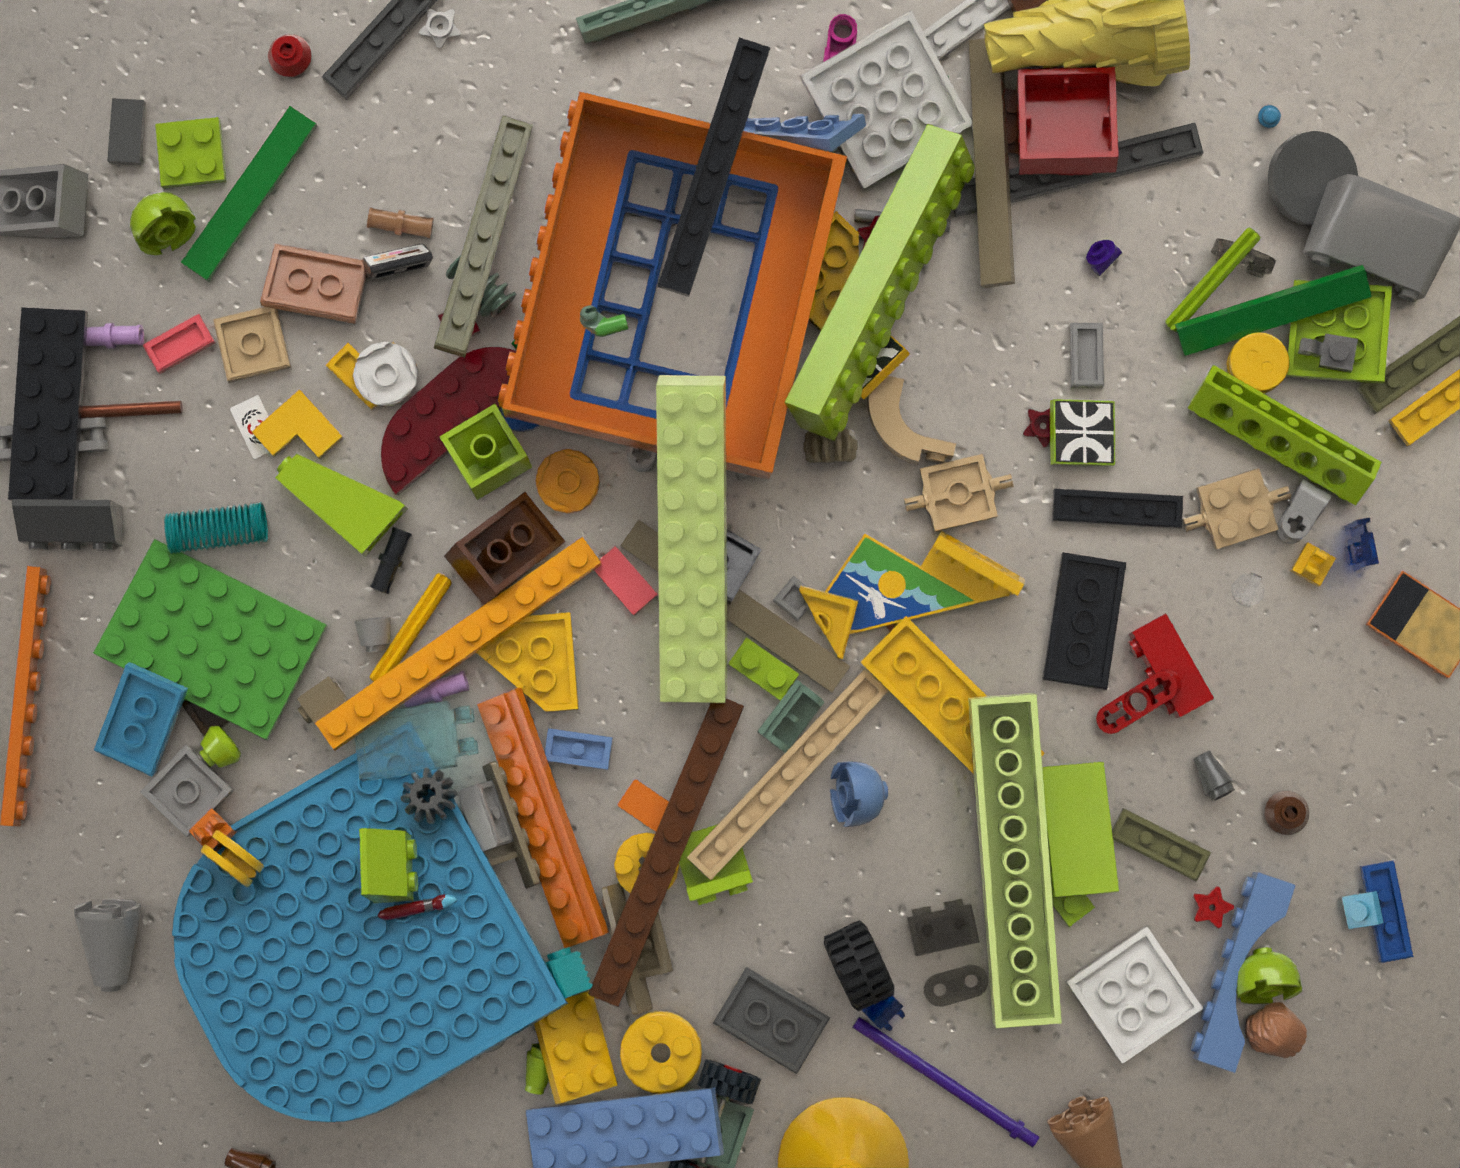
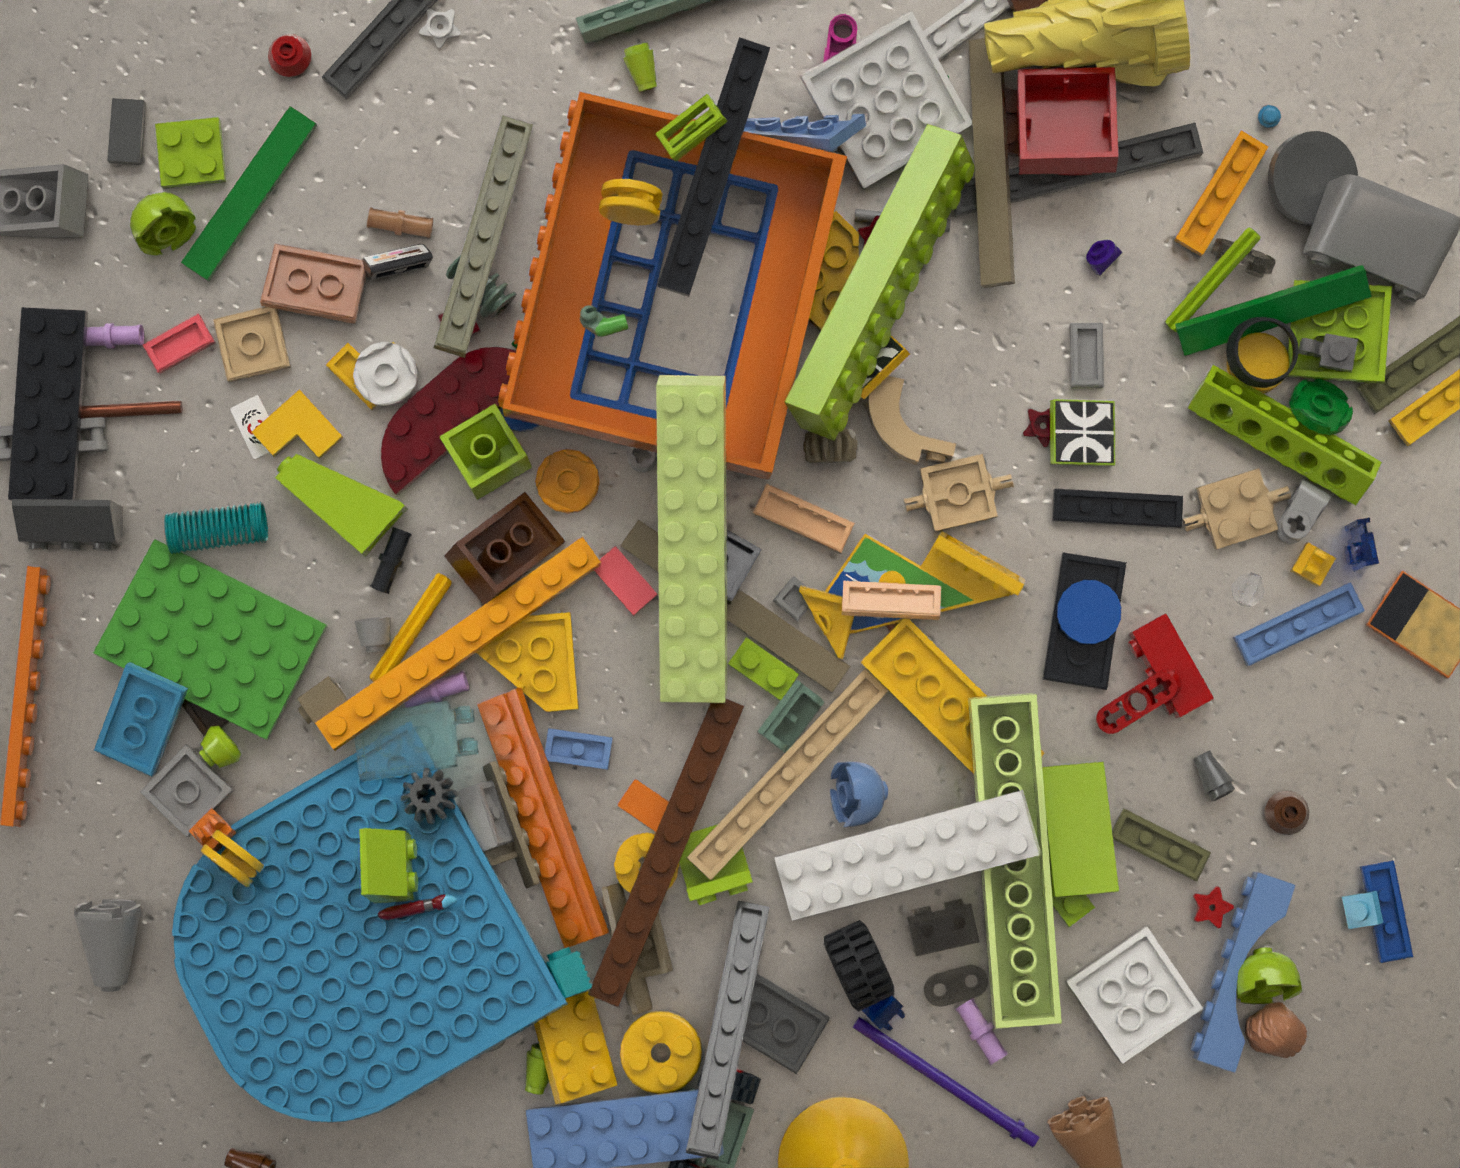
(630, 202): none -> yellow head
(641, 66): none -> lime cone
(693, 132): none -> lime tile
(727, 1030): none -> tile
(803, 518): none -> light nougat plate
(891, 600): none -> light nougat plate
(908, 855): none -> white plate
(981, 1031): none -> lavender pin
(1089, 612): none -> blue tile
(1221, 193): none -> light orange plate
(1234, 361): none -> black tyre
(1299, 624): none -> medium blue tile
(1320, 406): none -> green tile

